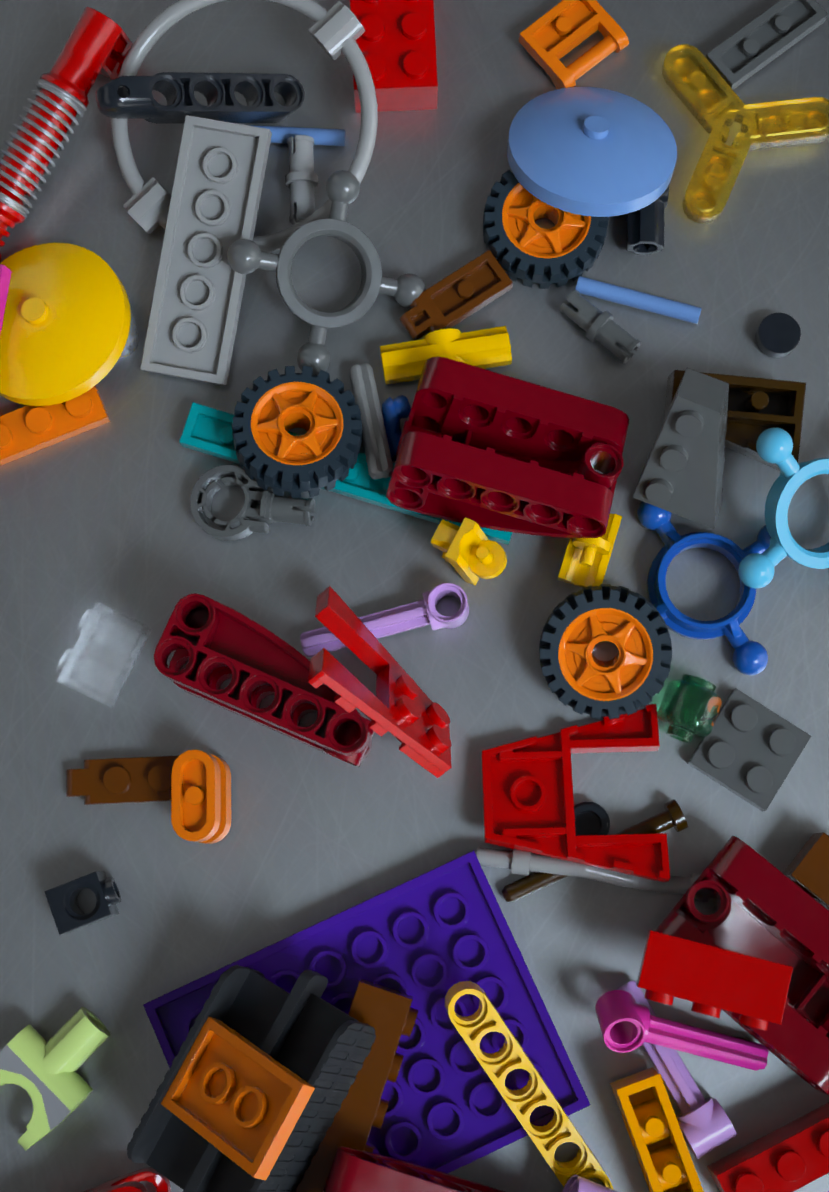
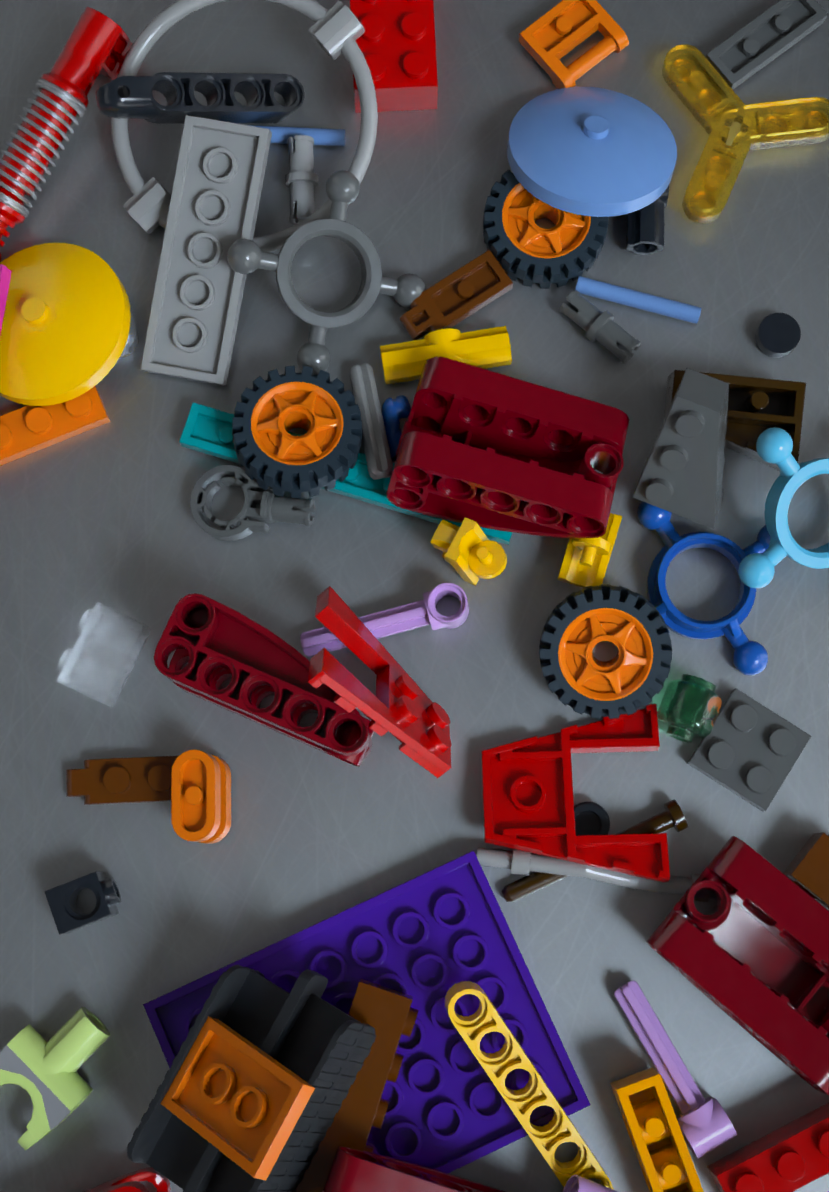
(629, 1025): dark pink axle -> none
(714, 979): red brick -> none

